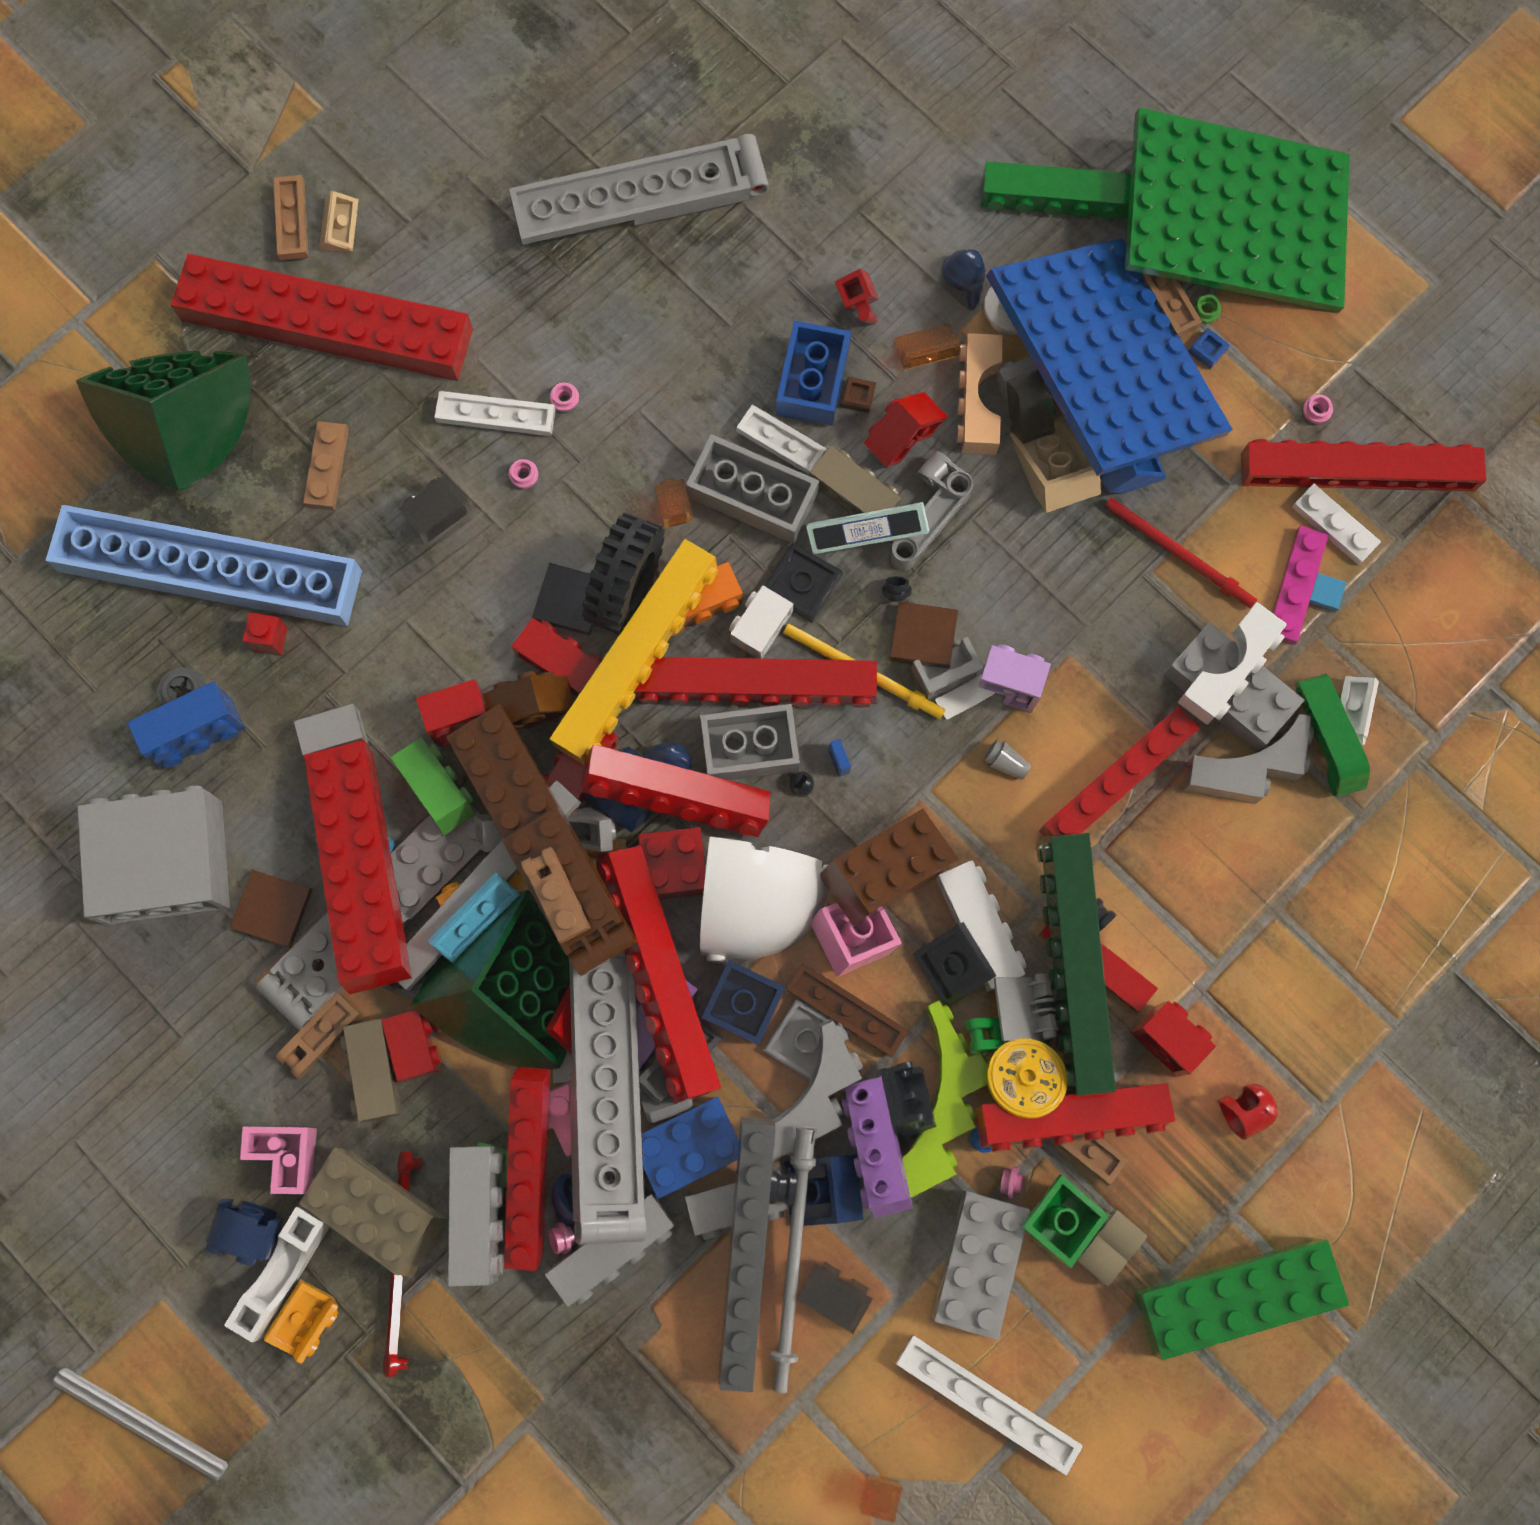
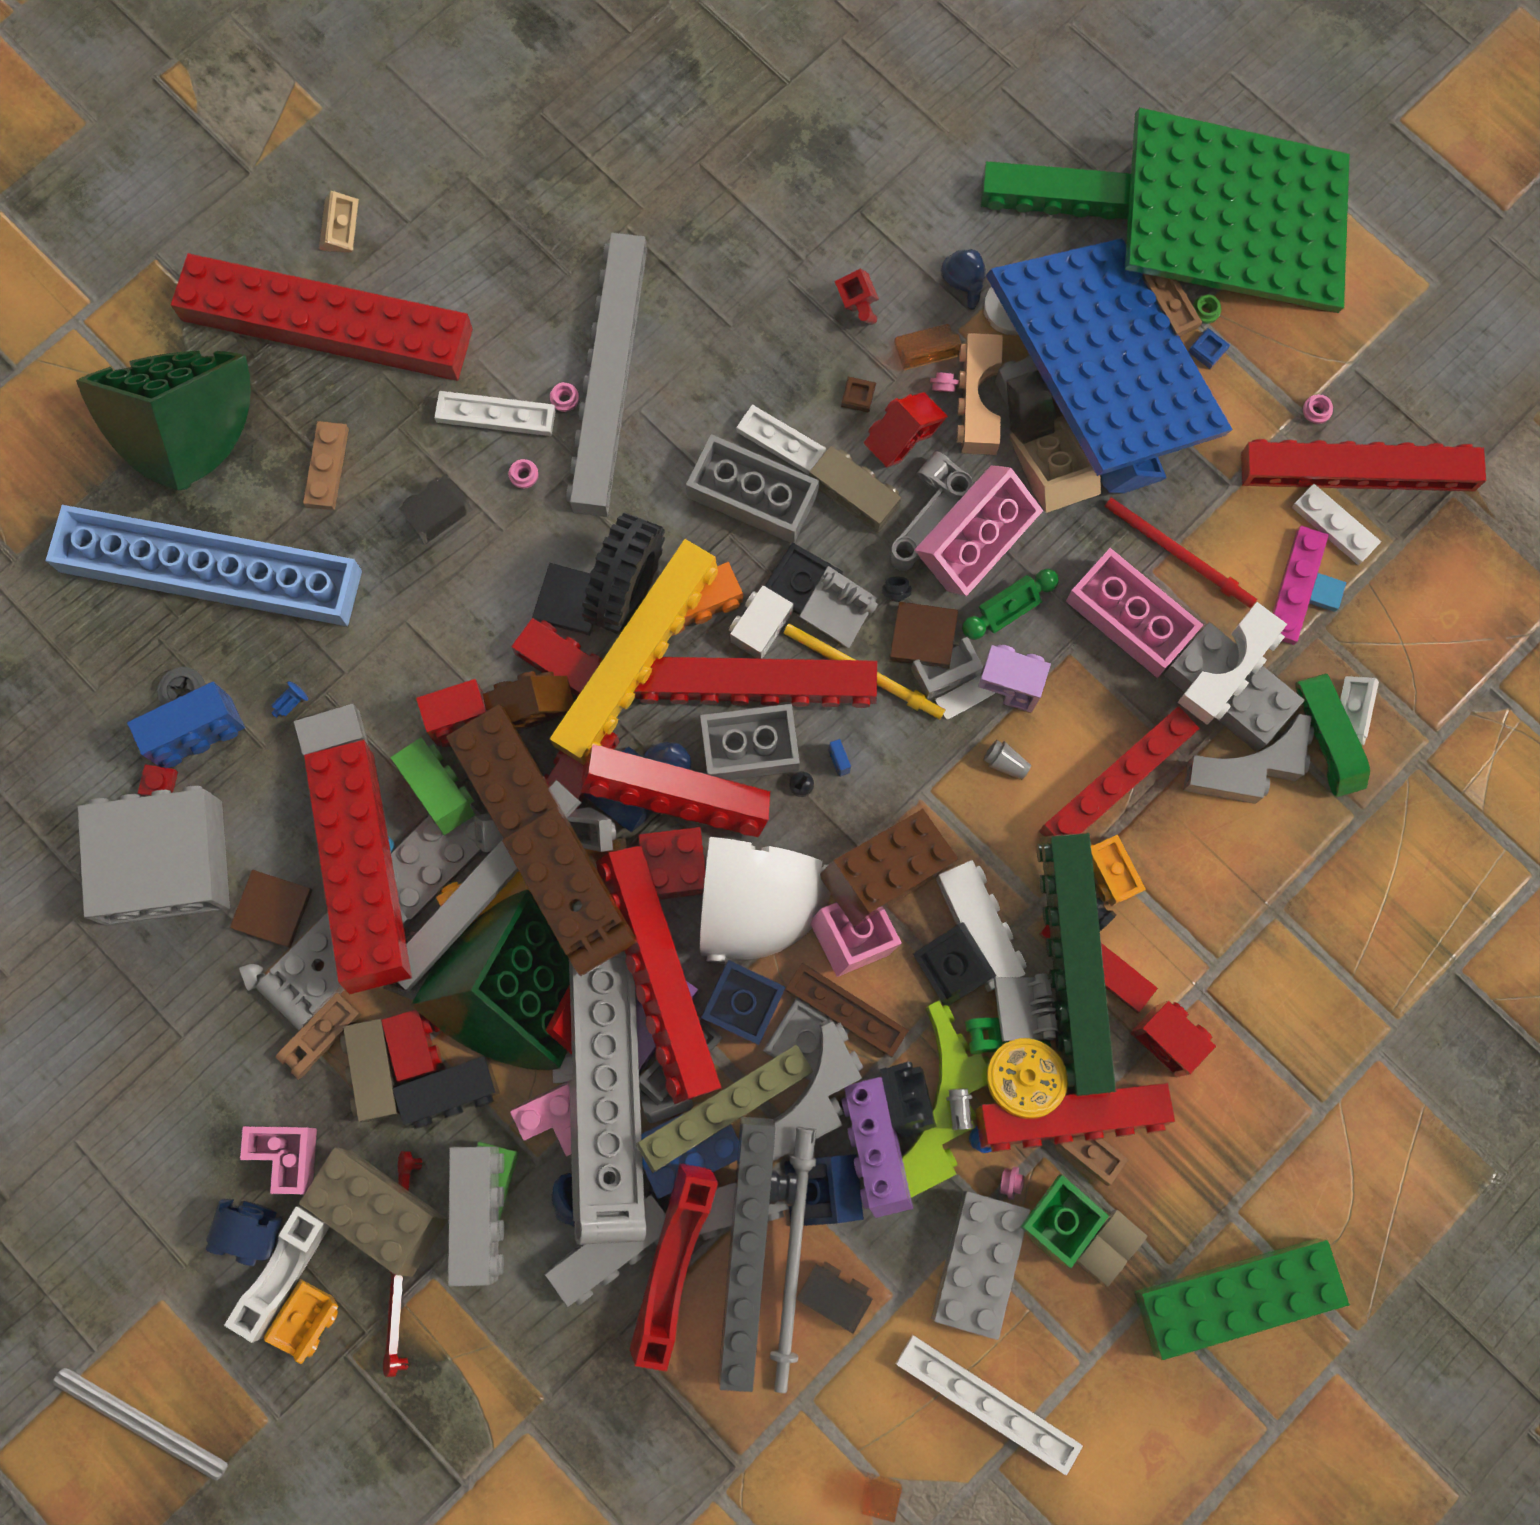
(156, 778): none -> red plate
(251, 975): none -> light grey hinge
(265, 634): red brick -> none
(288, 700): none -> blue piece
(290, 217): medium nougat plate -> none
(446, 1092): none -> black brick
(473, 917): medium azure tile -> none
(527, 1168): red brick -> none
(556, 896): medium nougat plate -> none
(561, 1238): bright pink plate -> none
(608, 375): none -> light grey brick
(641, 190): light grey hinge -> none
(659, 1311): none -> red arch
(673, 502): clear orange brick -> none
(724, 1108): none -> olive plate
(813, 373): blue brick -> none
(838, 607): none -> light grey hinge
(868, 528): tile -> none
(944, 382): none -> bright pink plate
(960, 1108): none -> light grey pin
(979, 530): none -> bright pink brick
(1010, 604): none -> green plate
(1115, 872): none -> light orange bracket
(1133, 612): none -> bright pink brick
(1253, 1121): red helmet -> none

